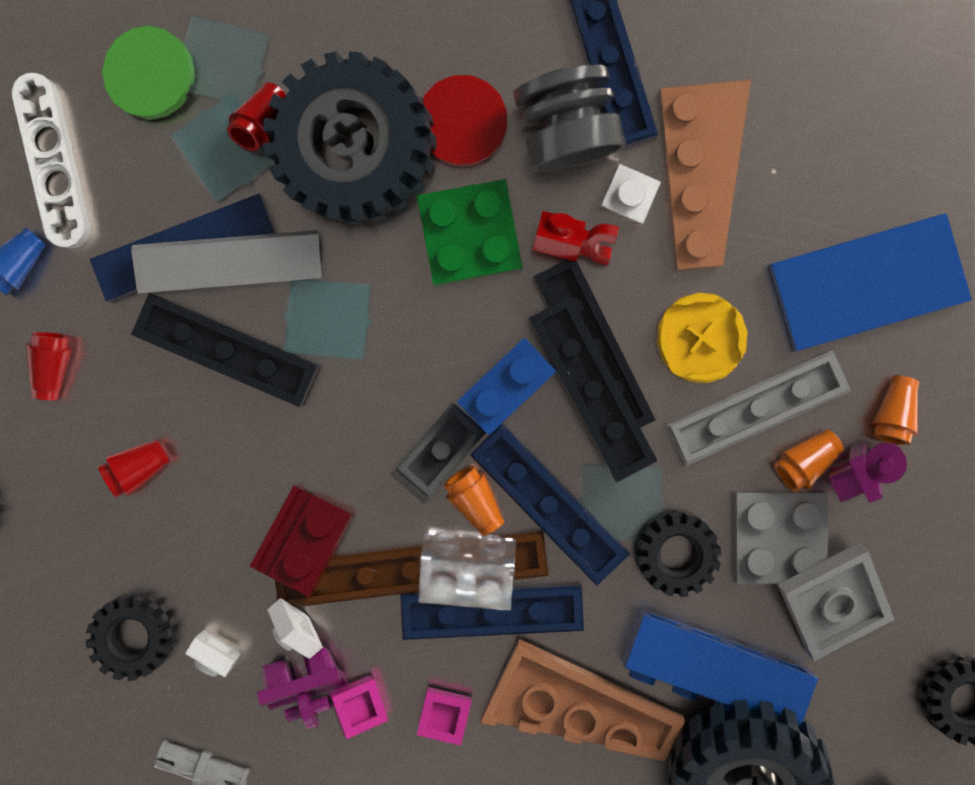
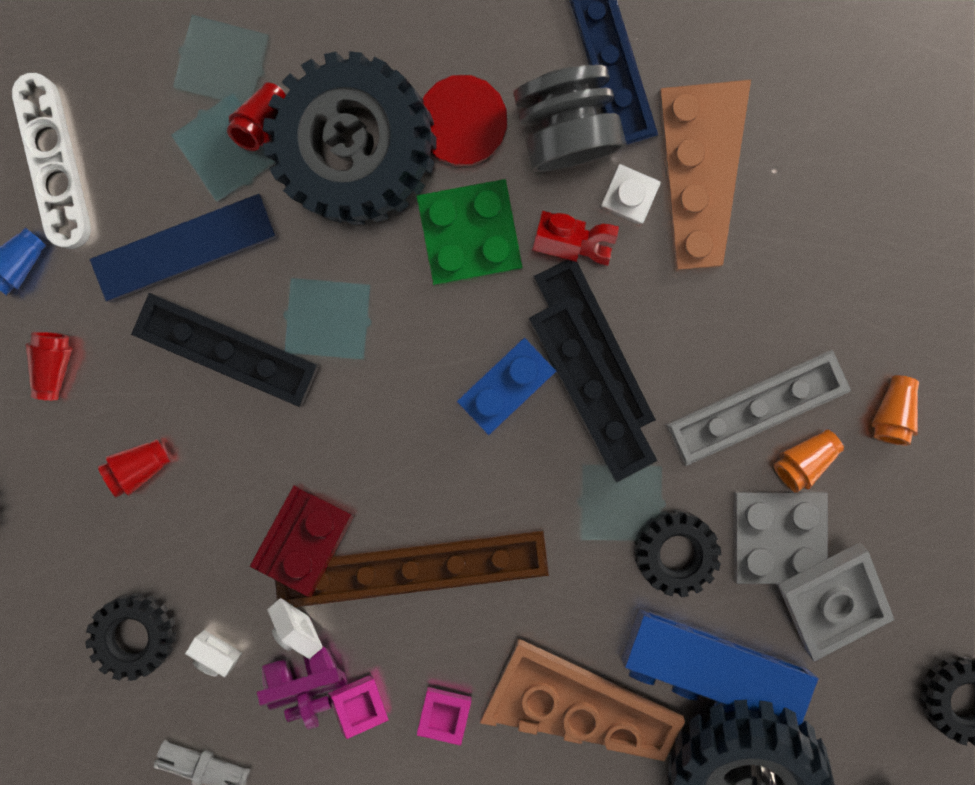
(148, 72): bright green tile -> none
(226, 261): light grey tile -> none
(438, 453): dark grey slope -> none
(467, 570): clear bracket -> none
(474, 499): orange cone -> none
(531, 611): dark blue tile -> none
(549, 504): dark blue tile -> none
(701, 338): yellow tile -> none
(868, 471): magenta hips -> none
(870, 282): blue tile -> none

